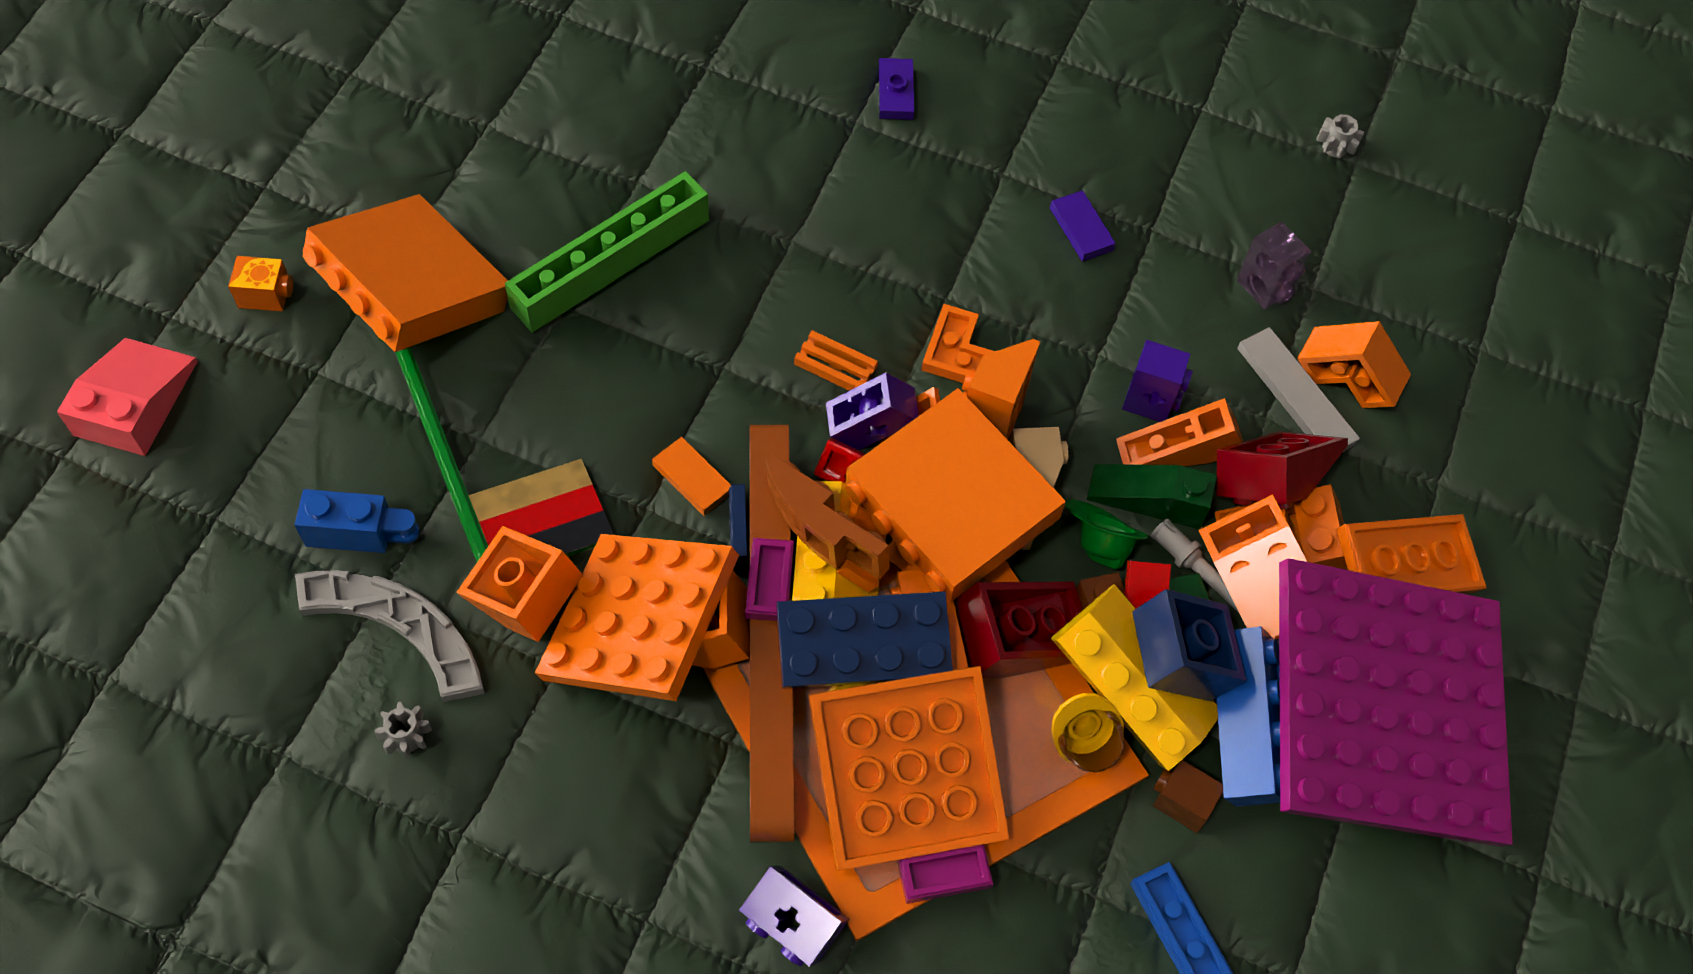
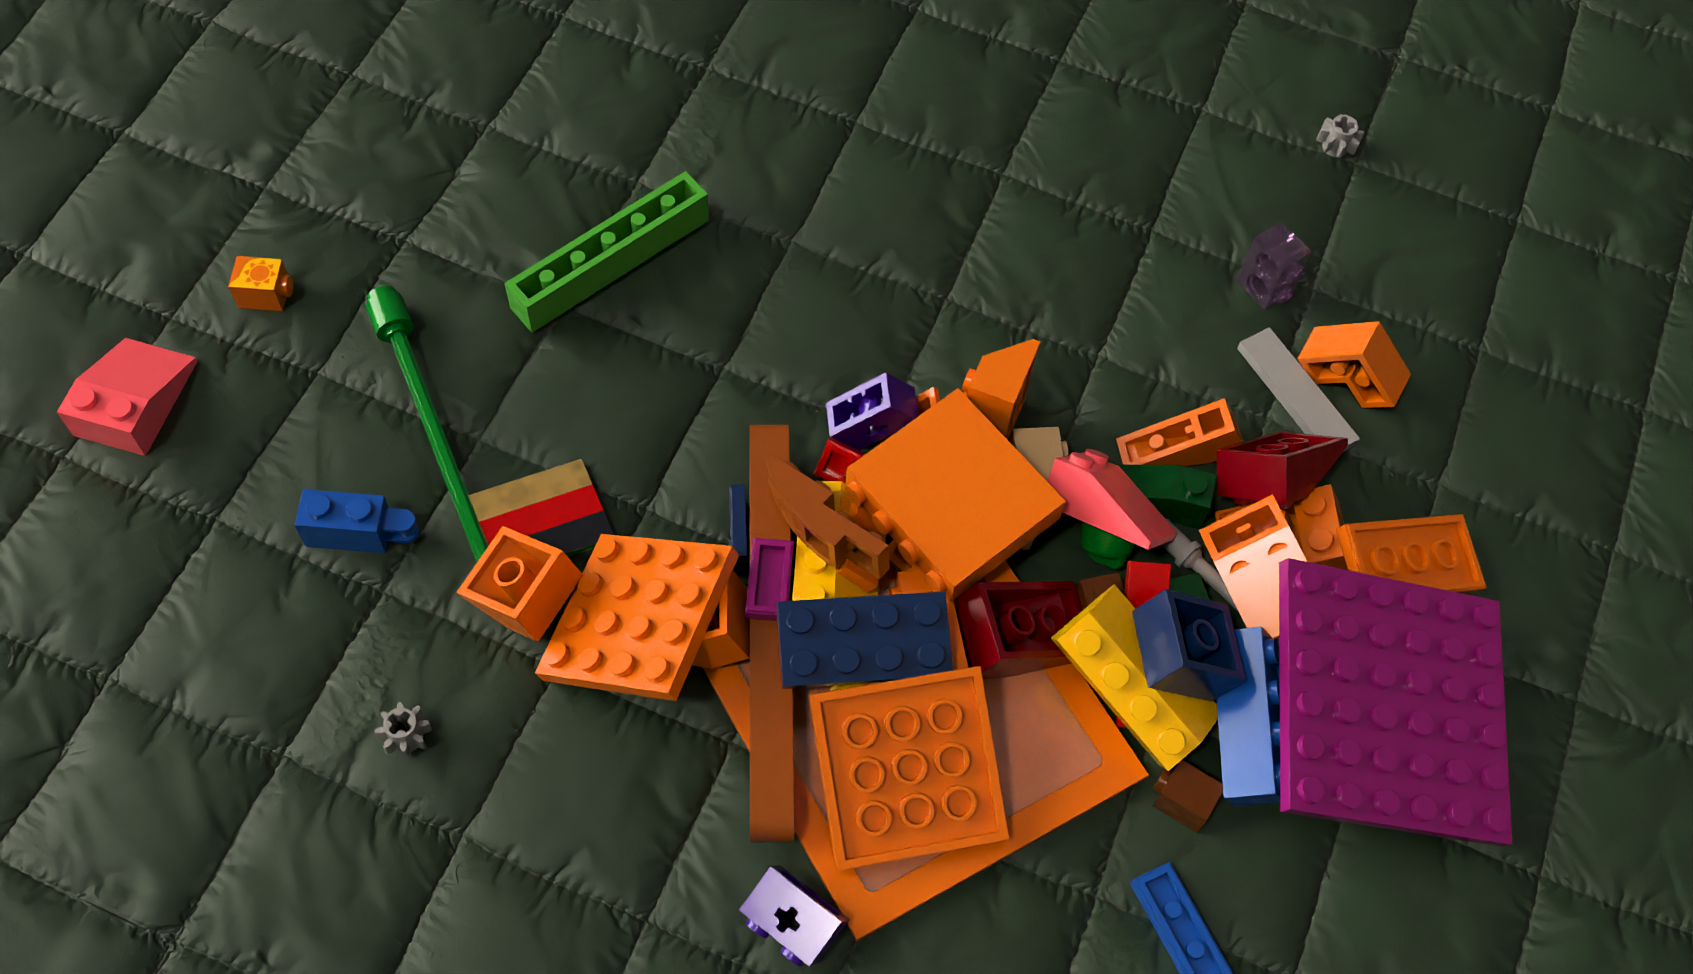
(402, 611): light grey tile -> none
(405, 271): orange brick -> none
(692, 476): orange tile -> none
(838, 357): orange tile -> none
(896, 88): dark purple plate -> none
(945, 874): magenta tile -> none
(950, 347): orange plate -> none
(1082, 225): dark purple tile -> none
(1088, 732): yellow piece -> none
(1108, 499): none -> coral slope
(1158, 382): dark purple brick -> none

